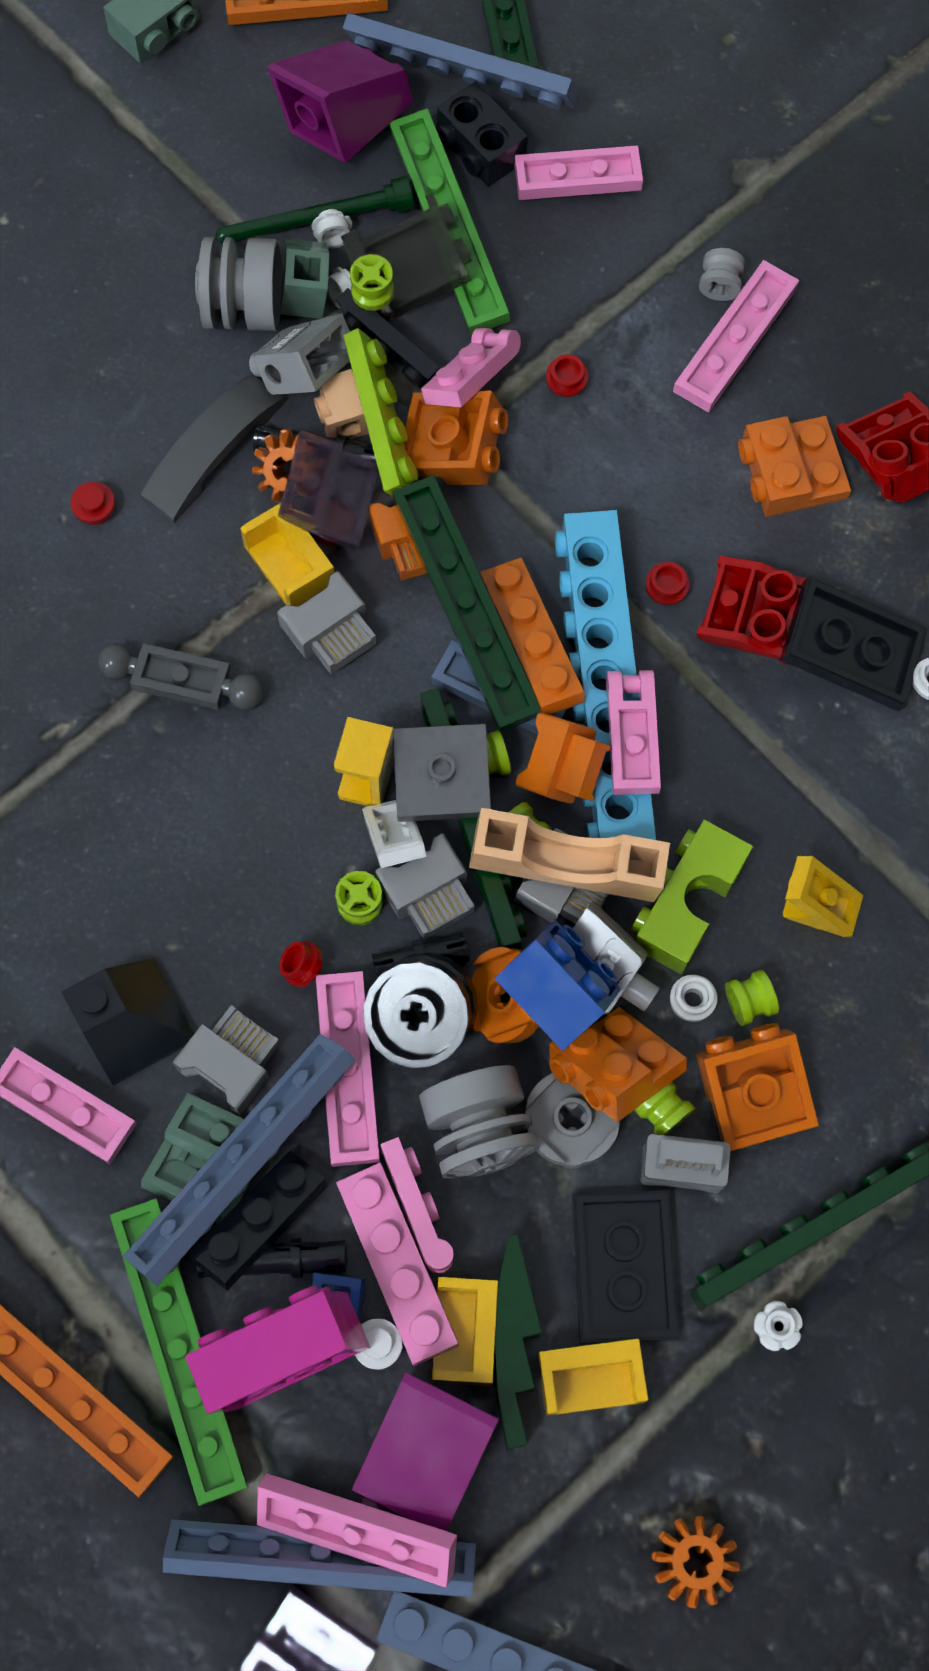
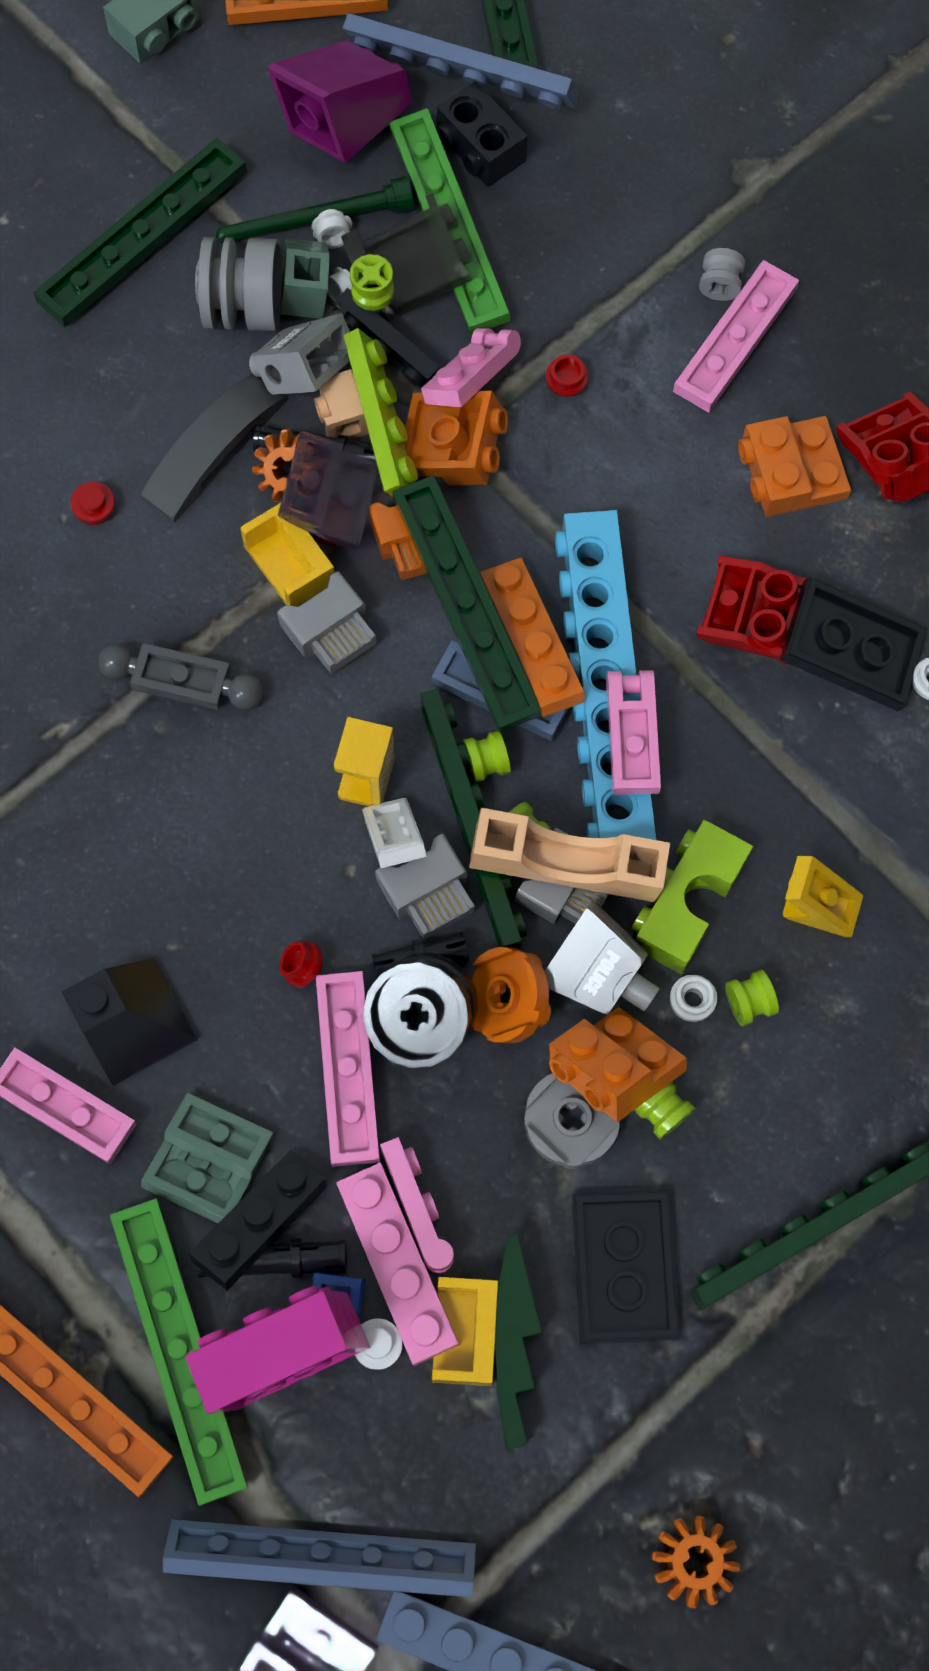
(140, 232): none -> dark green plate
(230, 1057): light grey piece -> none
(238, 1159): sand blue plate -> none
(355, 889): lime wheel -> none
(356, 1530): bright pink plate -> none
(424, 1454): magenta slope -> none
(441, 772): flat silver plate -> none
(475, 1111): light grey wheel -> none
(560, 984): blue slope -> none
(563, 760): orange piece -> none
(578, 172): bright pink plate -> none
(592, 1377): yellow panel -> none
(667, 583): red plate -> none
(685, 1163): light grey piece -> none
(757, 1086): orange plate -> none
(769, 1336): white plate -> none

